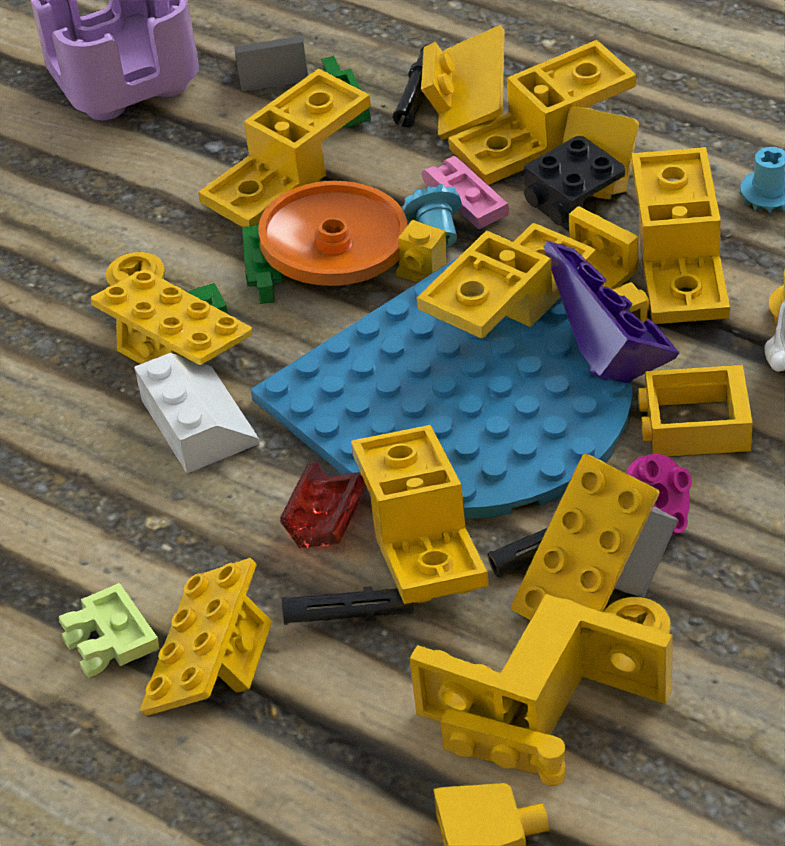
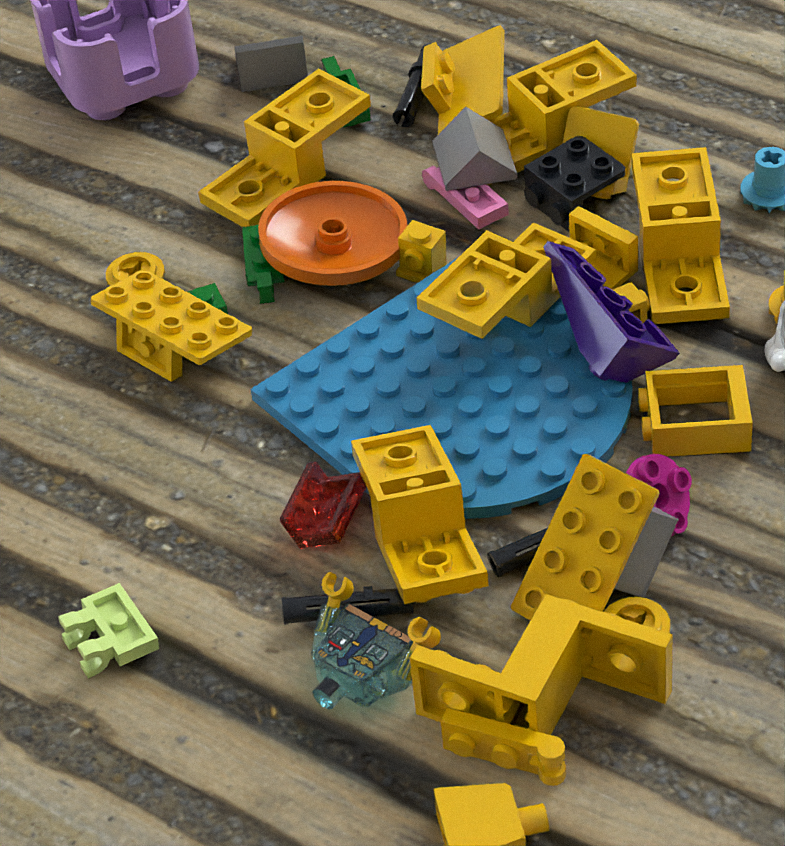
(193, 411): white slope -> none
(209, 636): yellow bracket -> none
(359, 653): none -> clear light blue torso
(434, 208): medium azure gear -> none
(473, 152): none -> light grey slope

